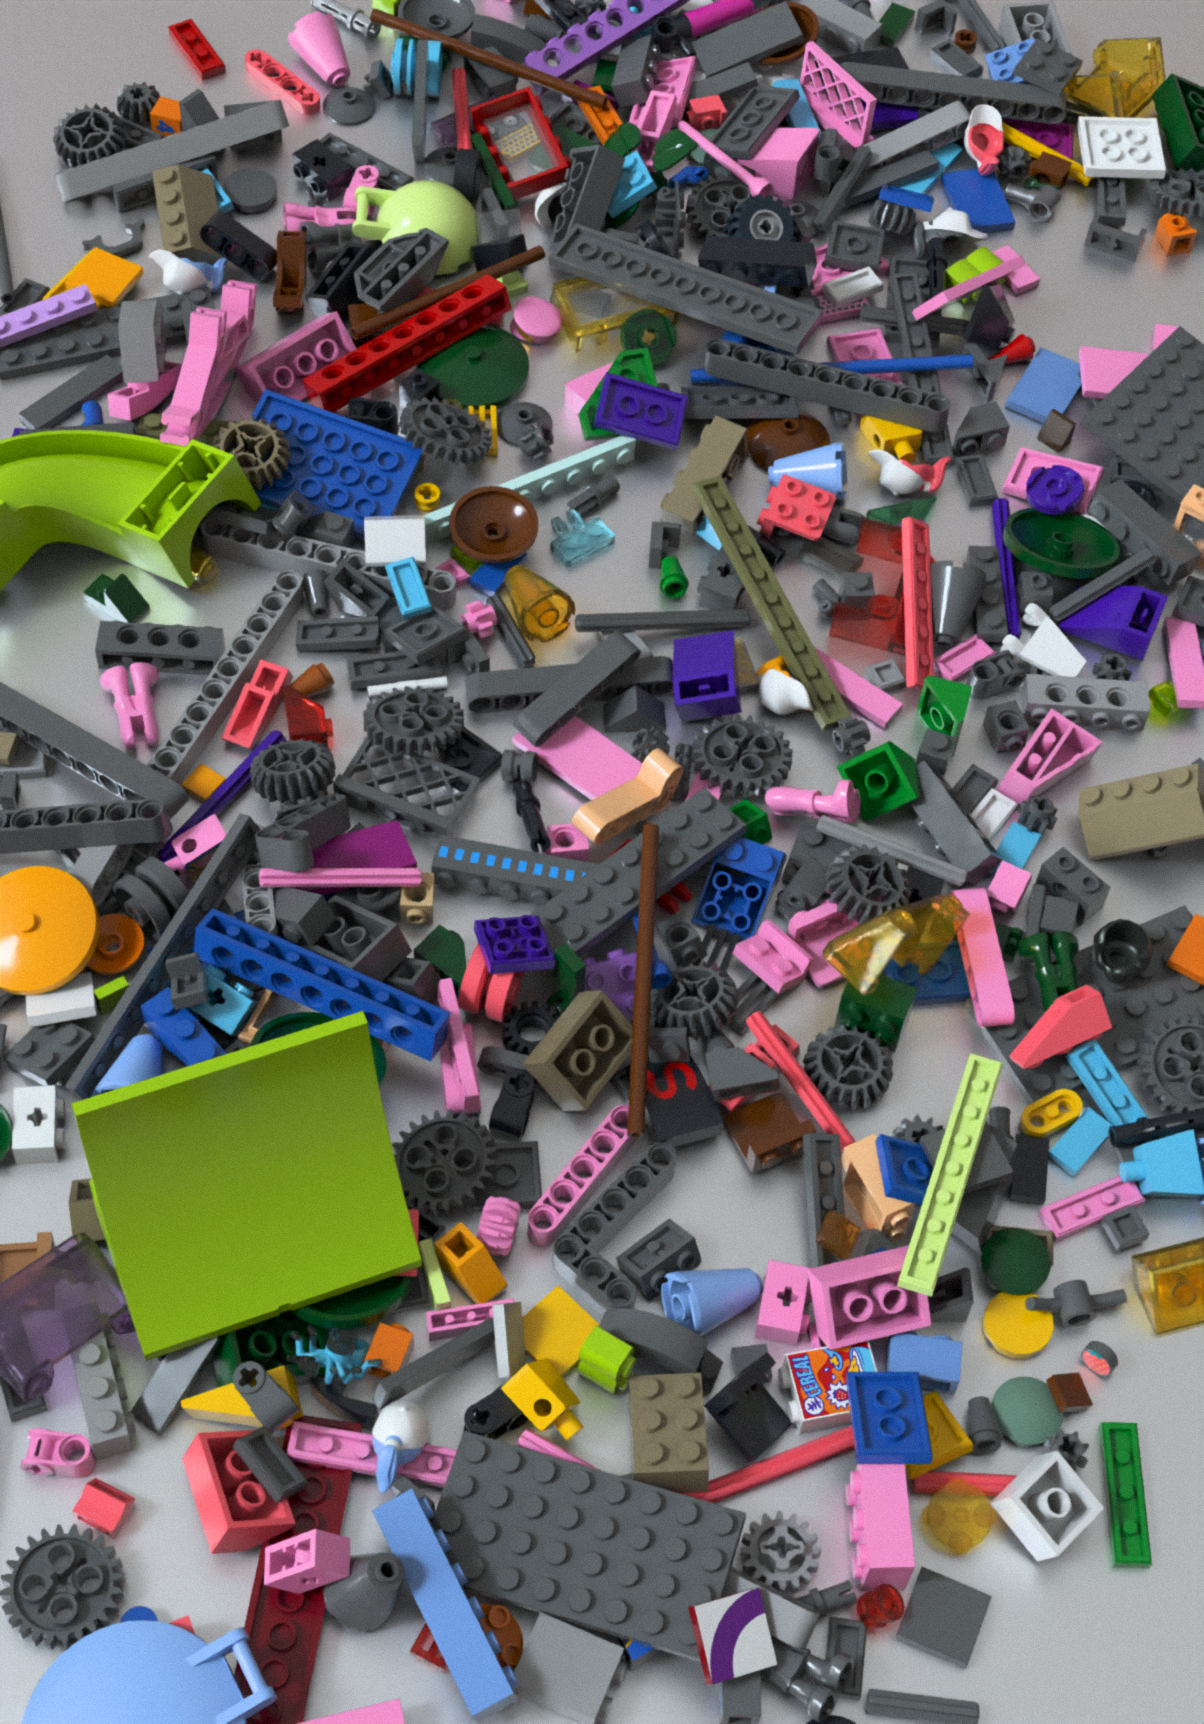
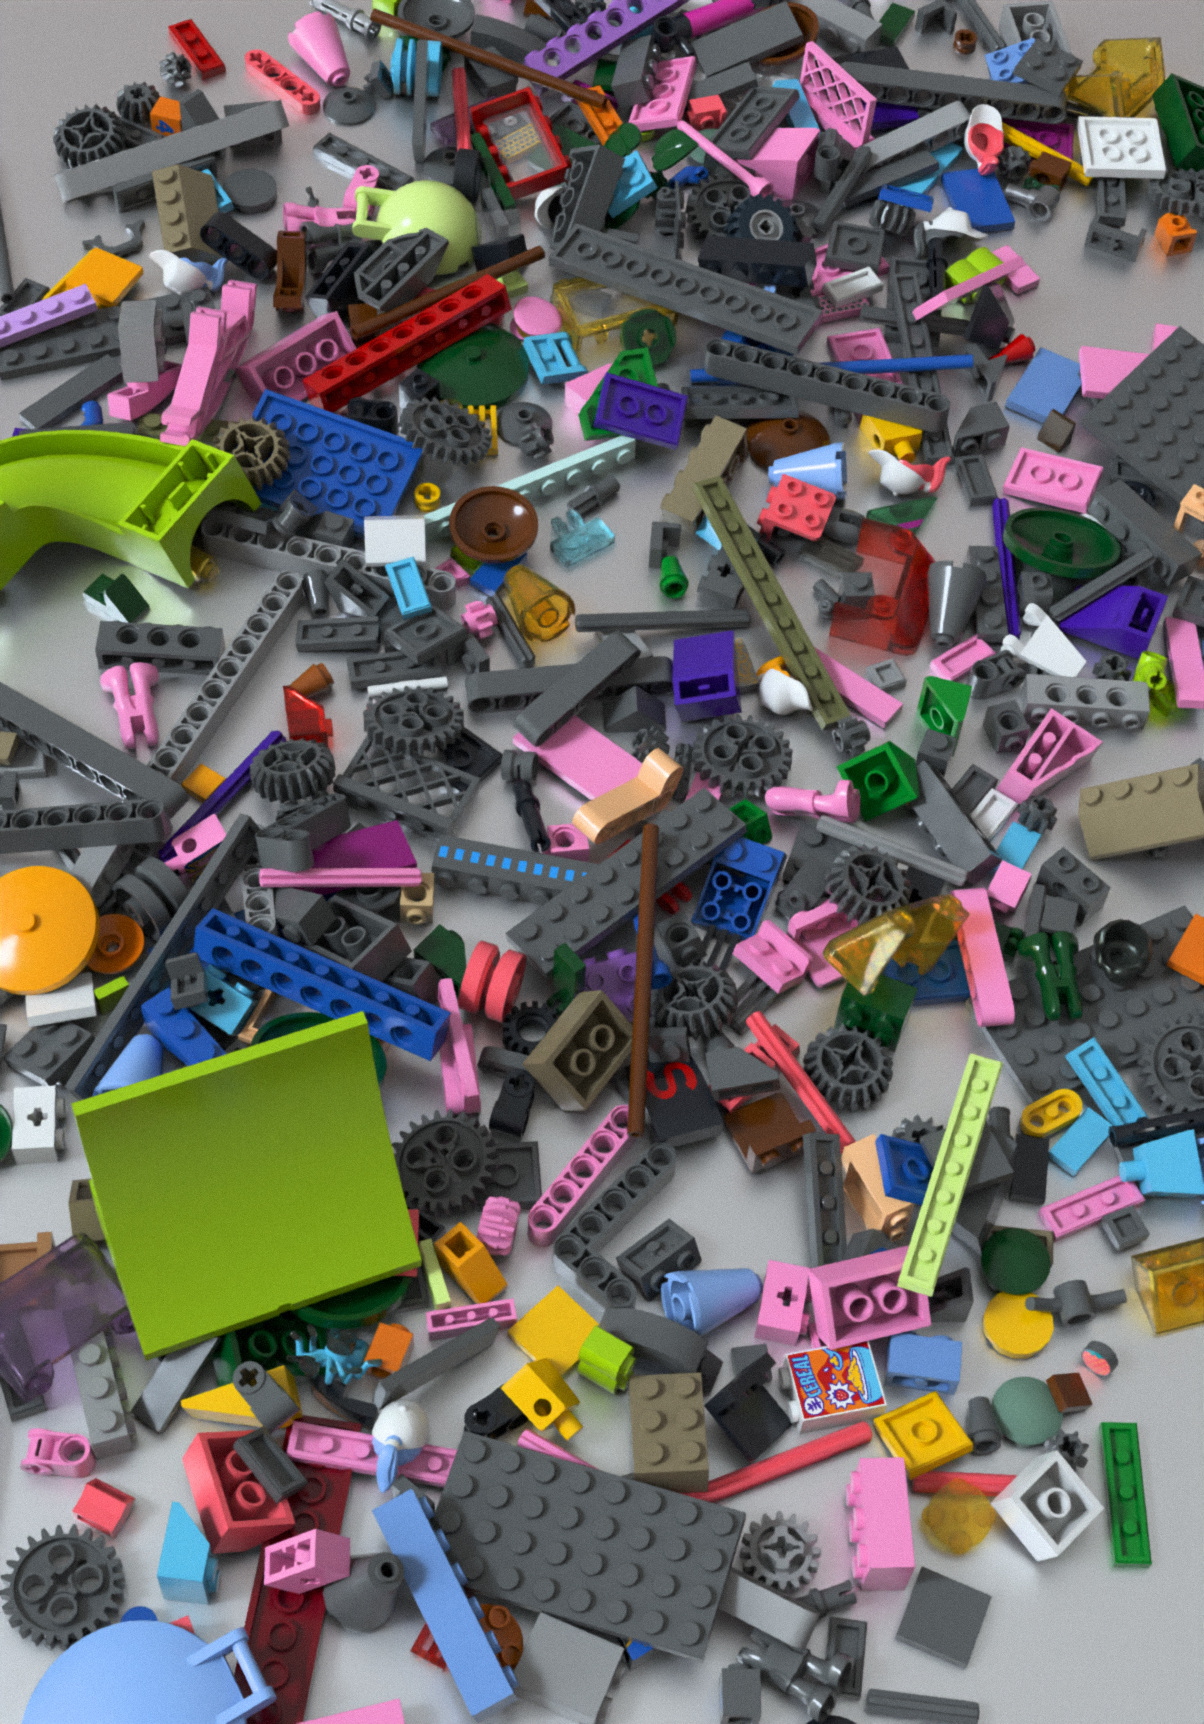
(175, 69): none -> dark grey gear
(186, 1562): none -> medium azure slope
(257, 704): coral slope -> none
(322, 170): black brick -> none
(509, 1338): light grey tile -> none
(514, 944): dark purple tile -> none
(548, 361): none -> medium azure plate
(654, 123): bright pink slope -> none
(655, 242): black tile -> none
(732, 1636): tile -> none
(837, 1234): clear orange tile -> none
(880, 1606): clear red wheel -> none
(888, 1418): blue tile -> none
(917, 602): coral tile -> none
(955, 60): dark grey tile -> none
(1055, 490): dark purple tile -> none
(1067, 1022): coral slope -> none
(1151, 670): none -> lime pin

